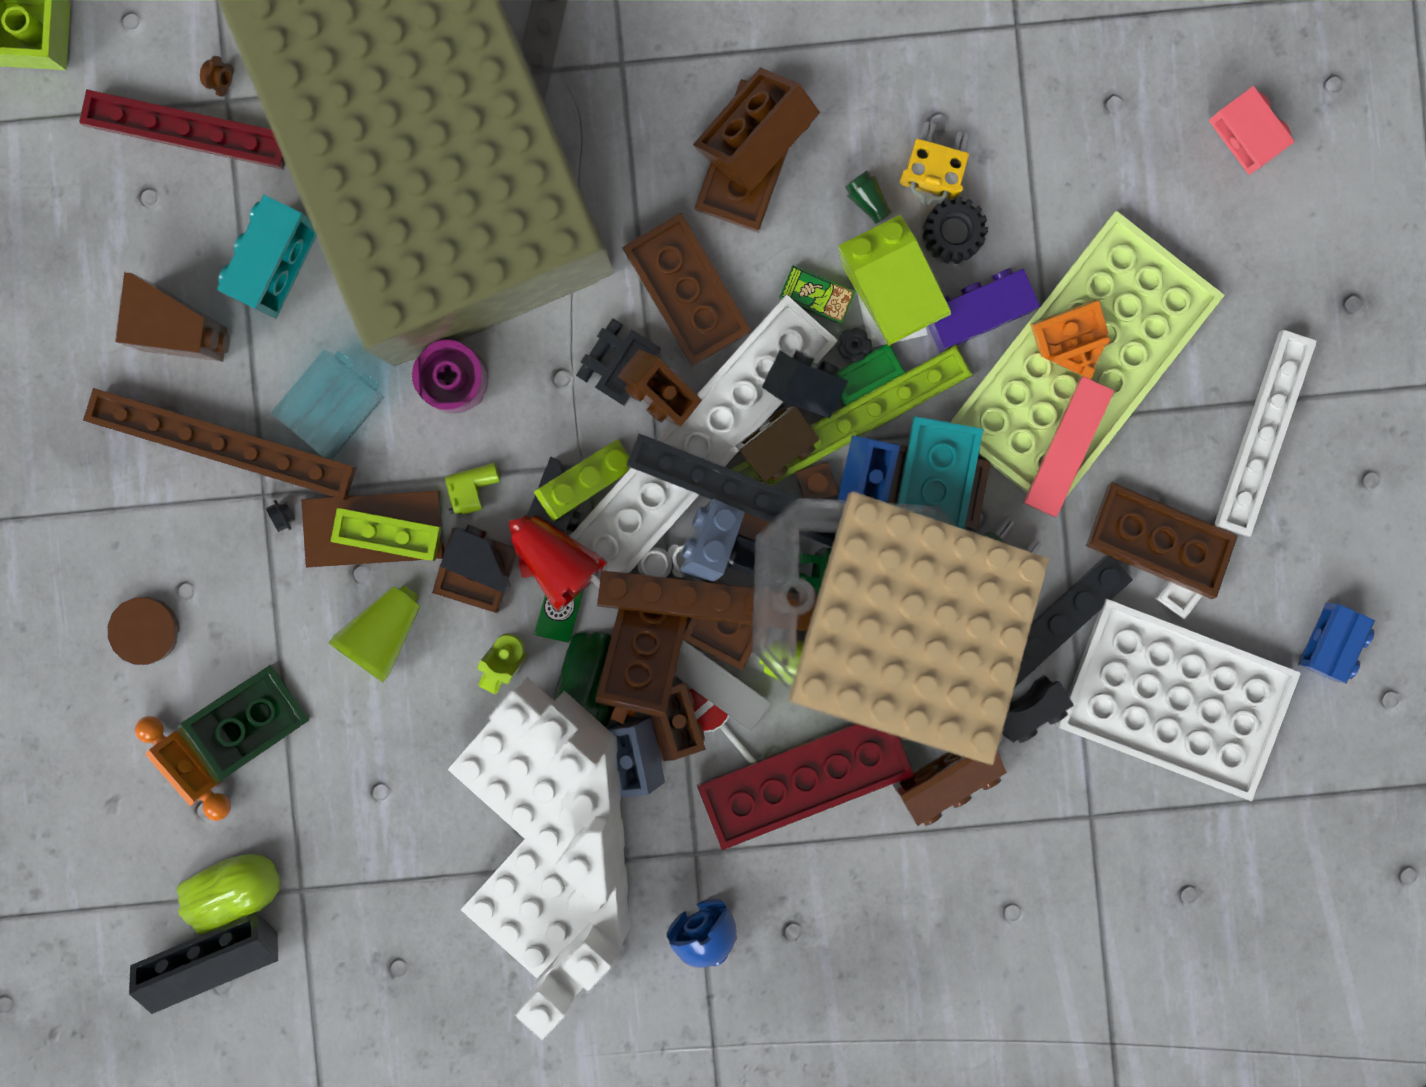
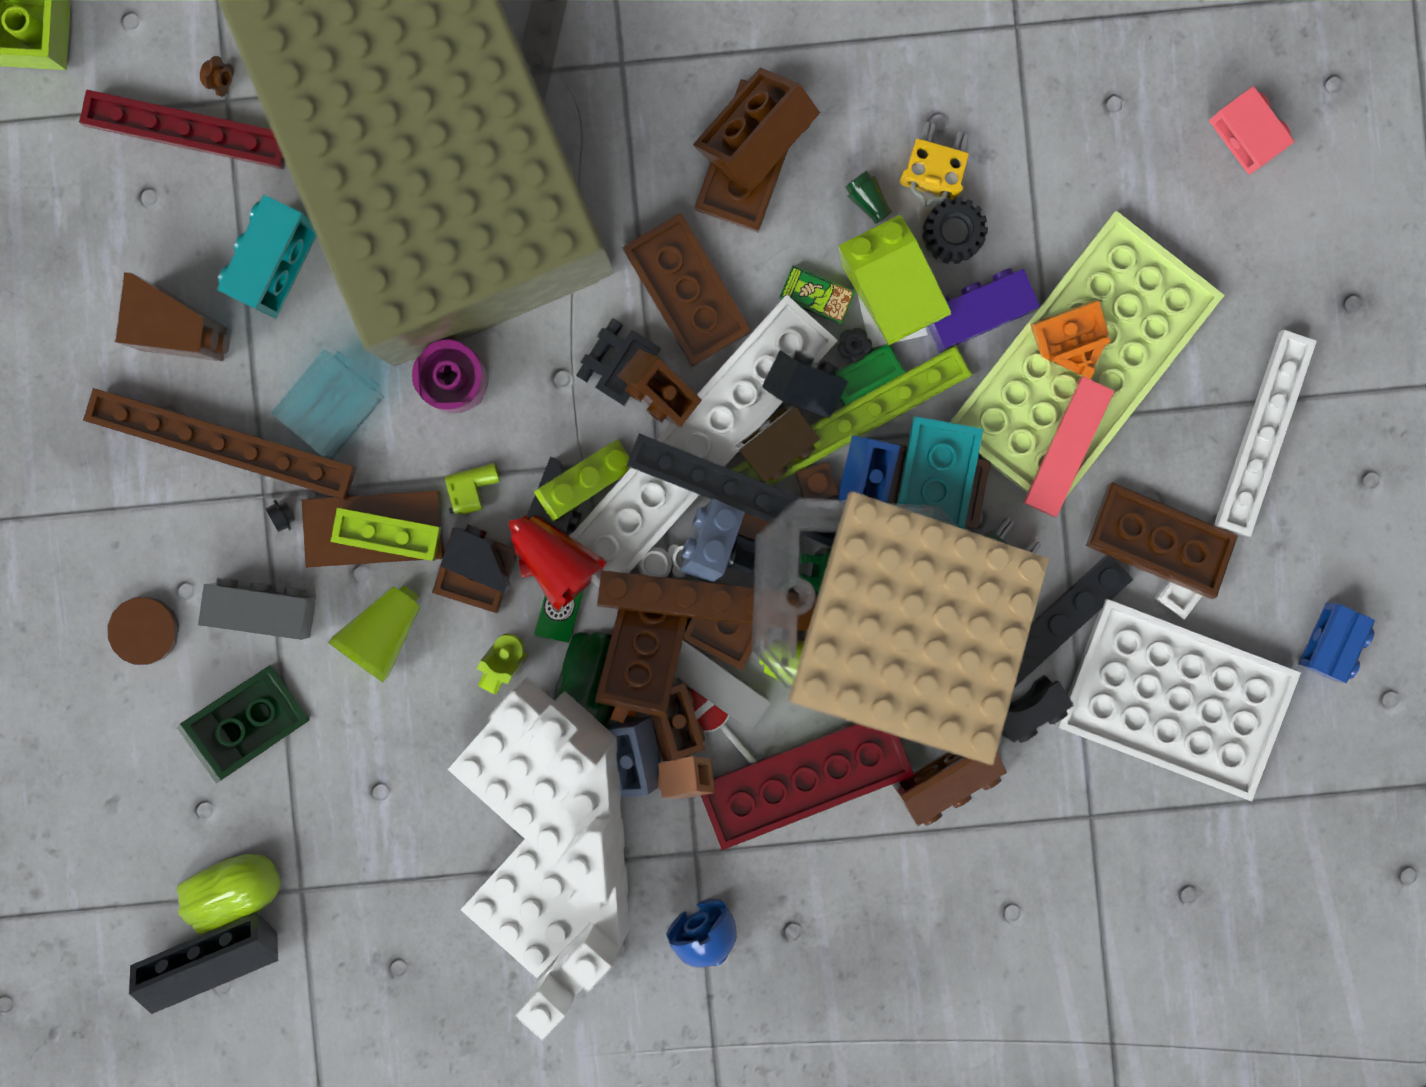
(182, 768): orange plate -> none
(257, 609): none -> dark grey brick
(686, 778): none -> nougat brick

